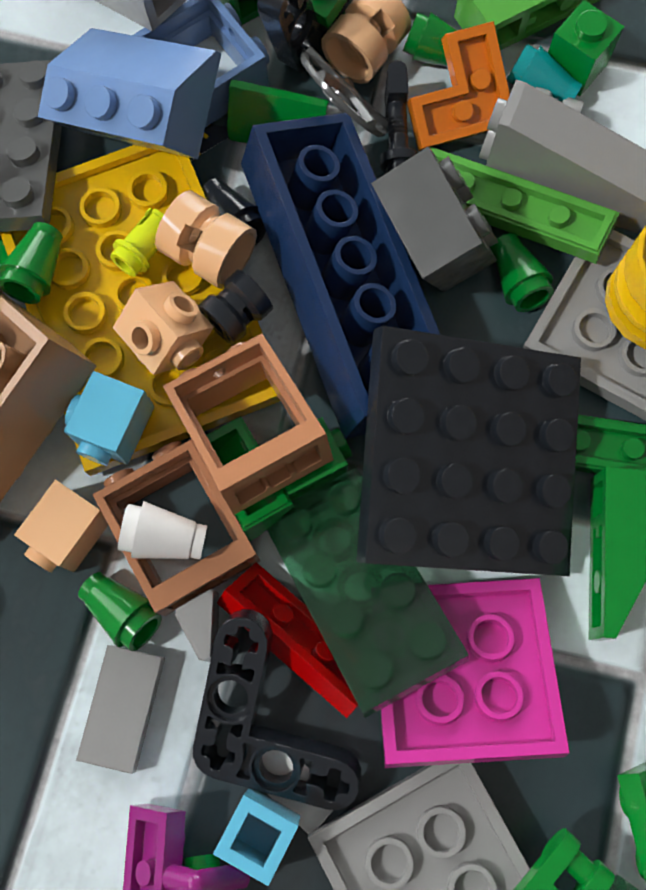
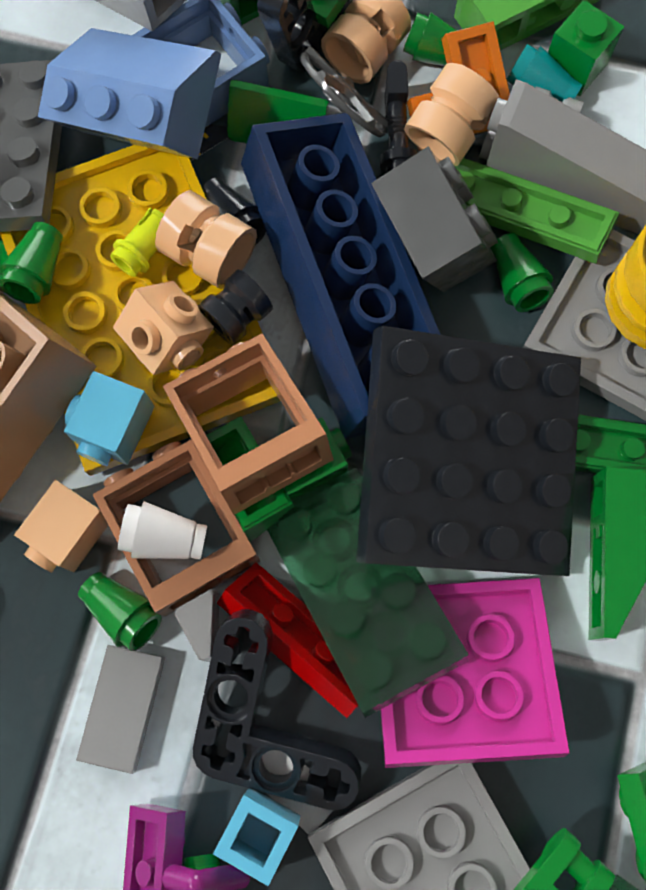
(458, 106): none -> light nougat wheel

